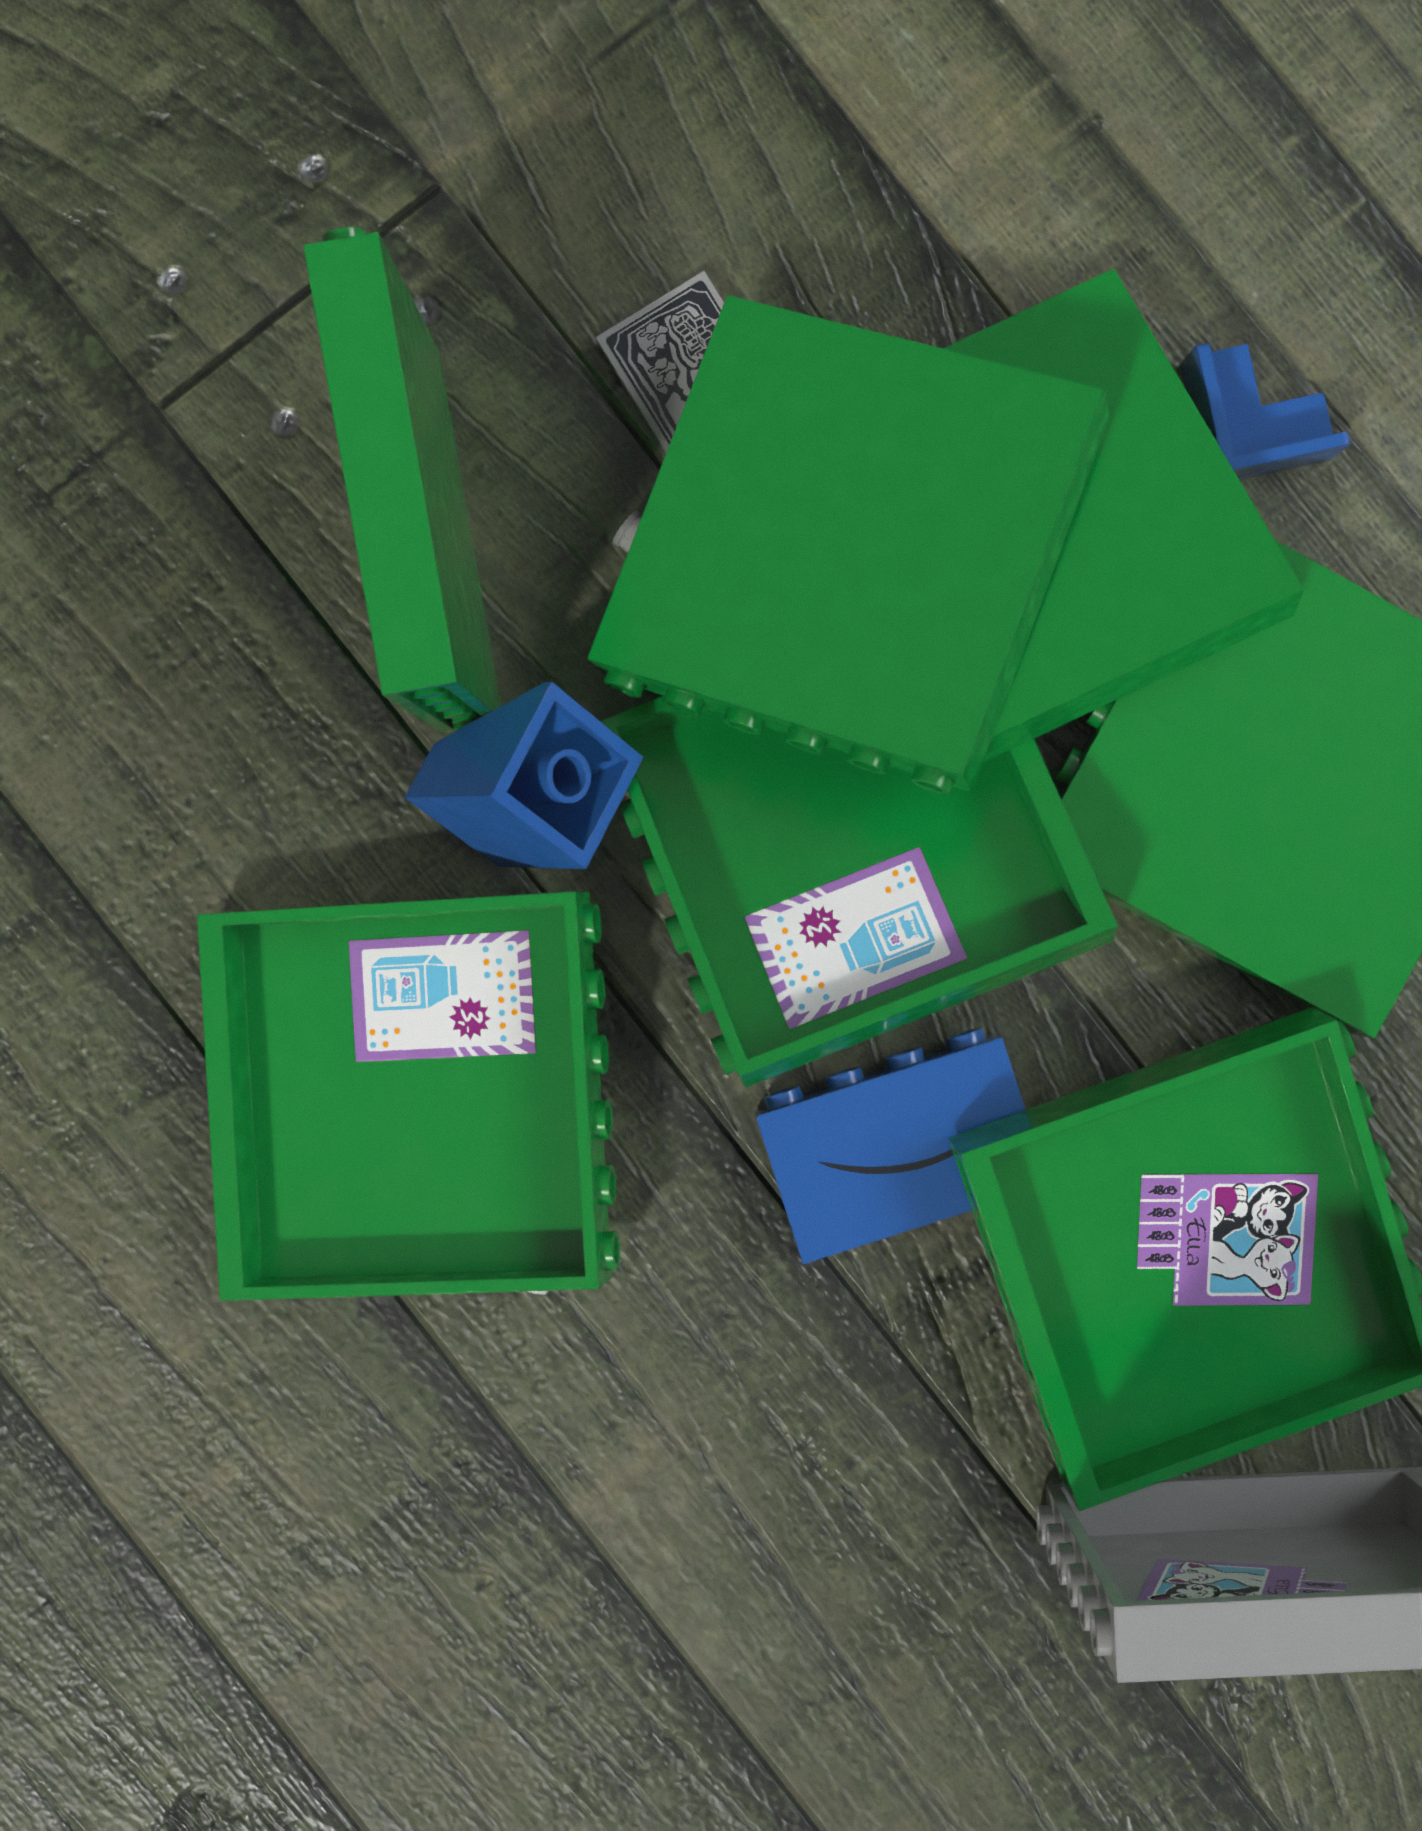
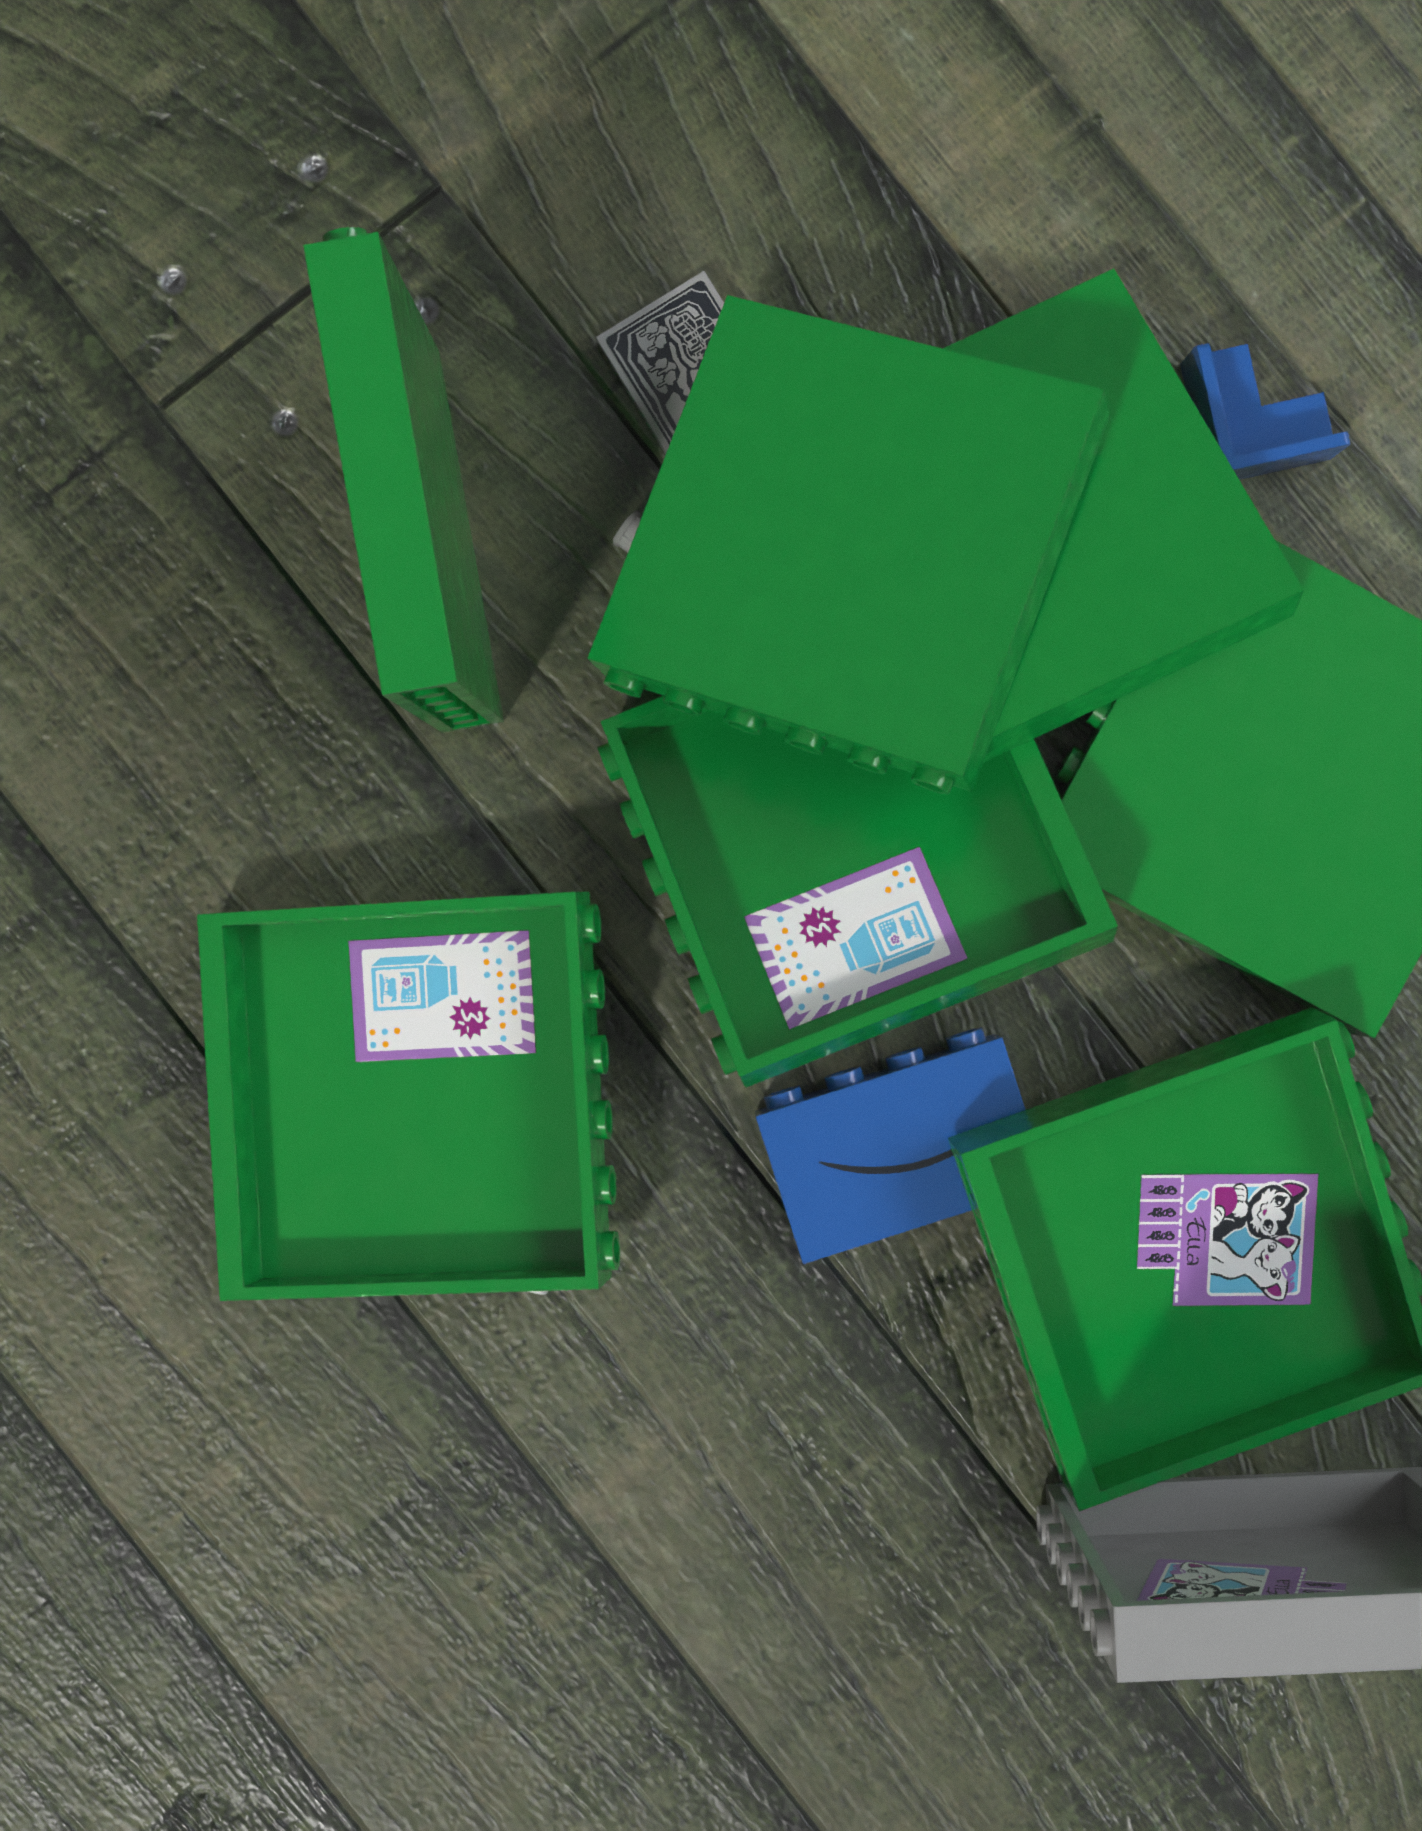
(528, 781): blue slope -> none

